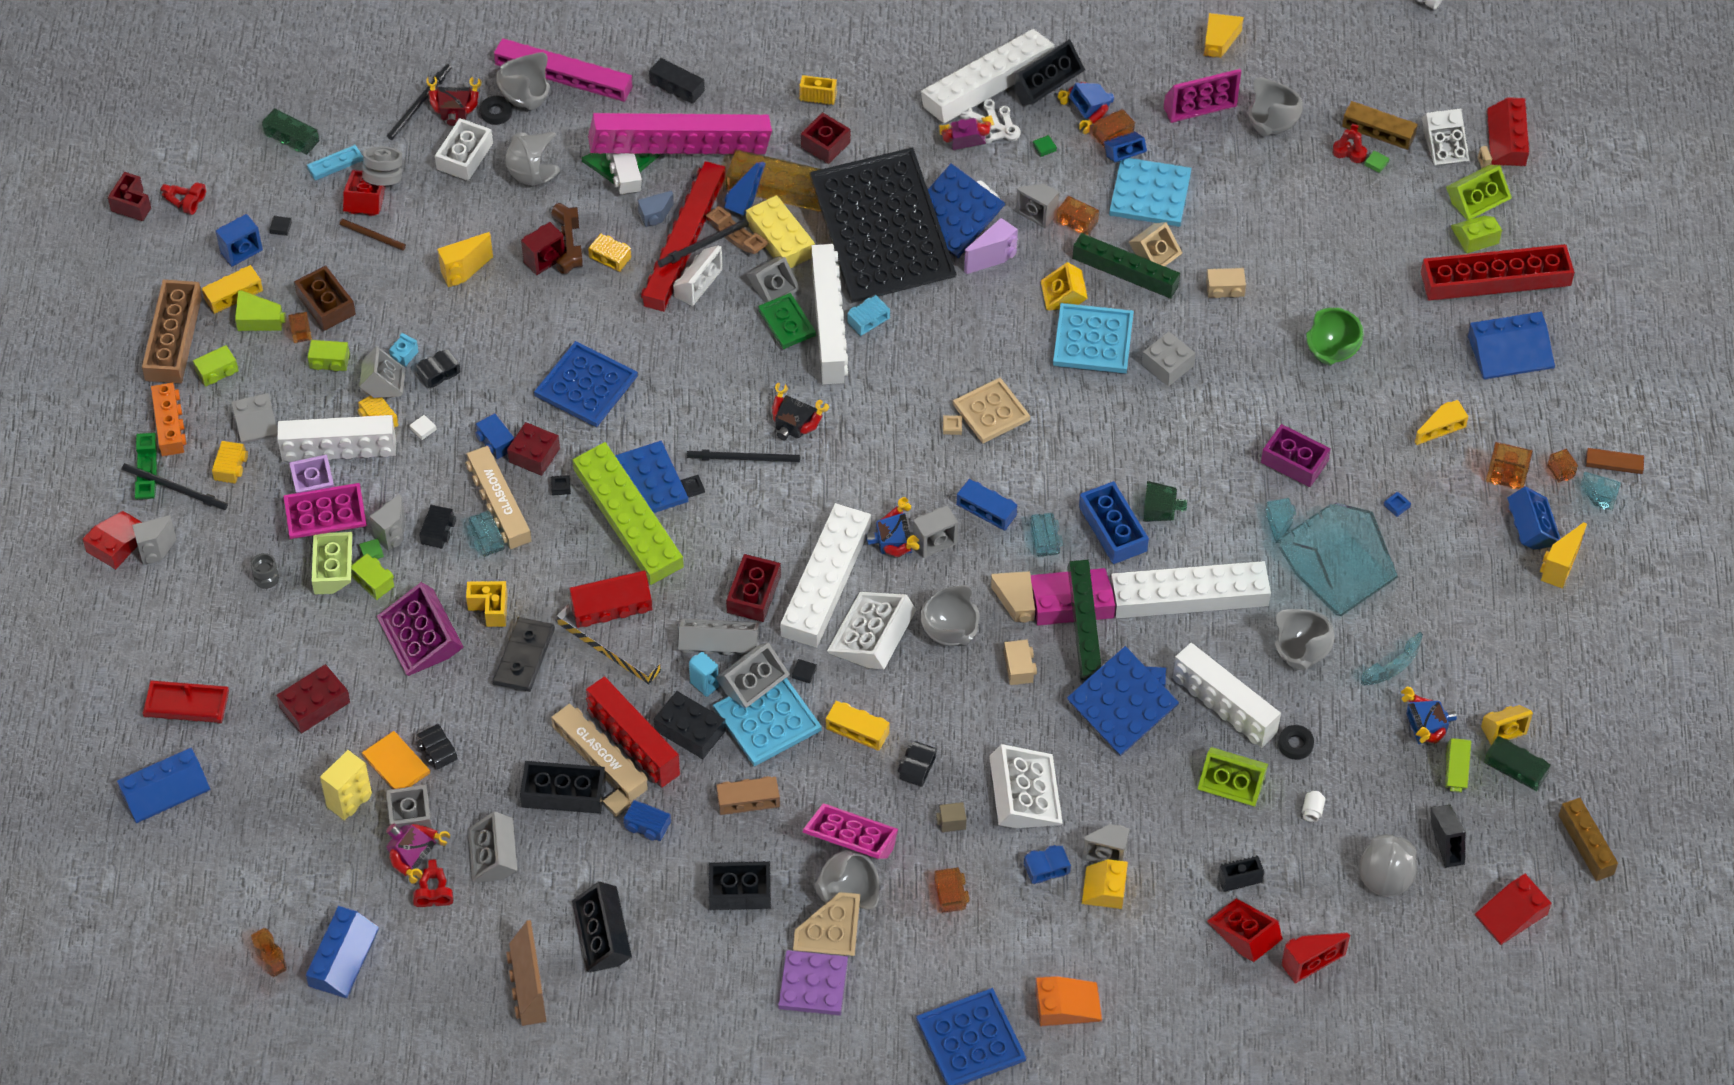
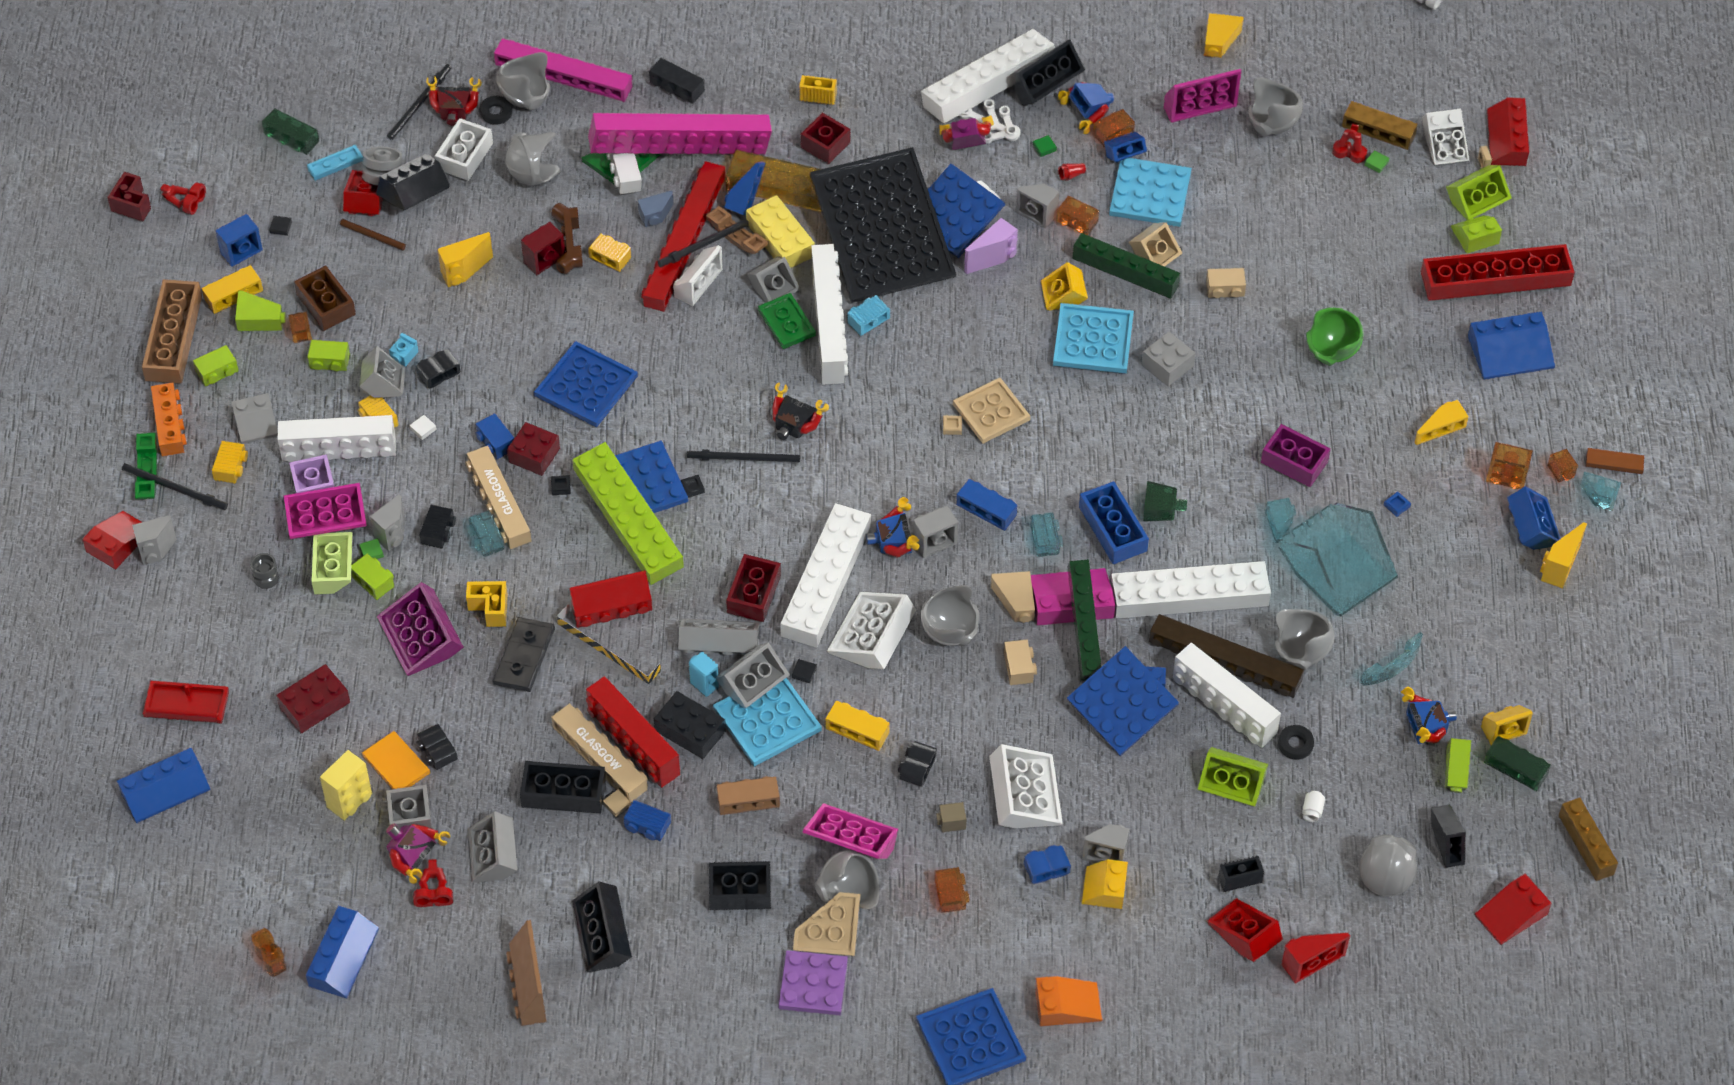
(412, 182): none -> black slope
(1070, 171): none -> red cone
(1233, 657): none -> dark brown brick

